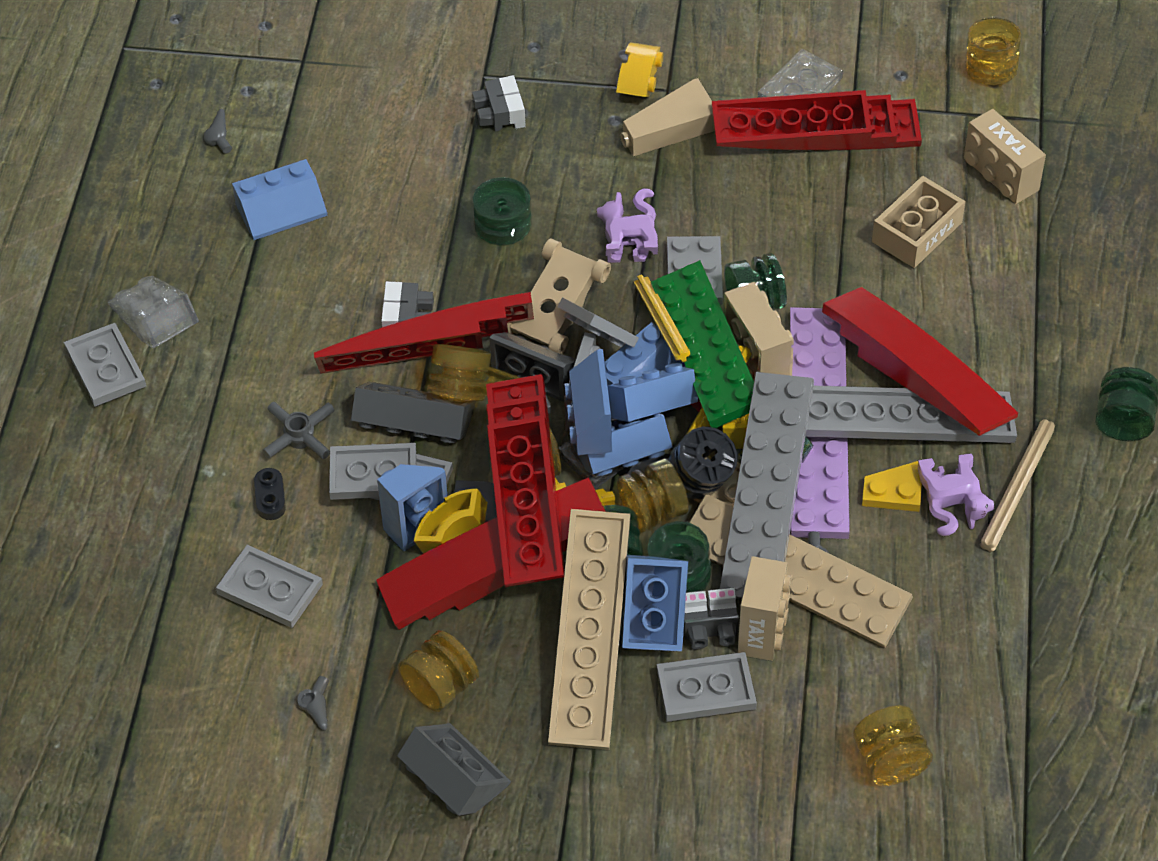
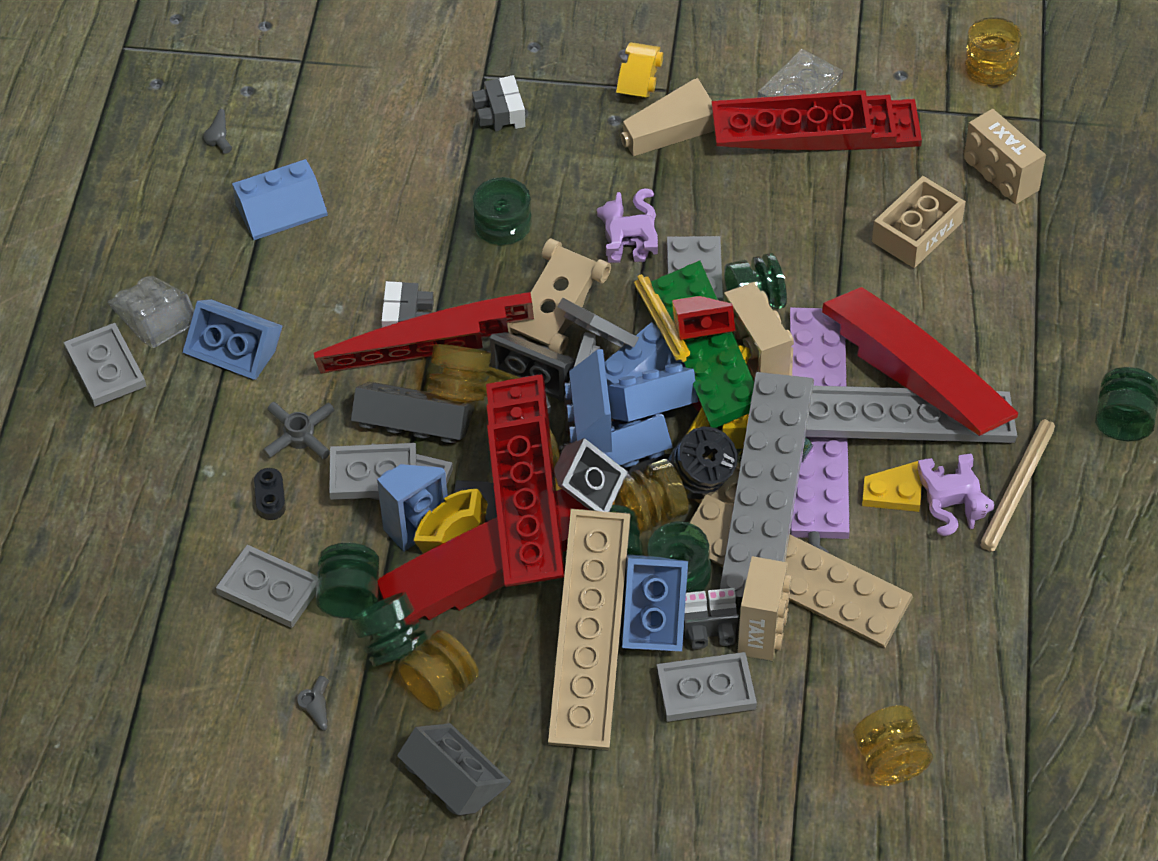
(231, 338): none -> medium blue slope
(347, 579): none -> clear green wheel
(389, 629): none -> clear green wheel
(589, 475): none -> dark grey slope
(702, 317): none -> red slope

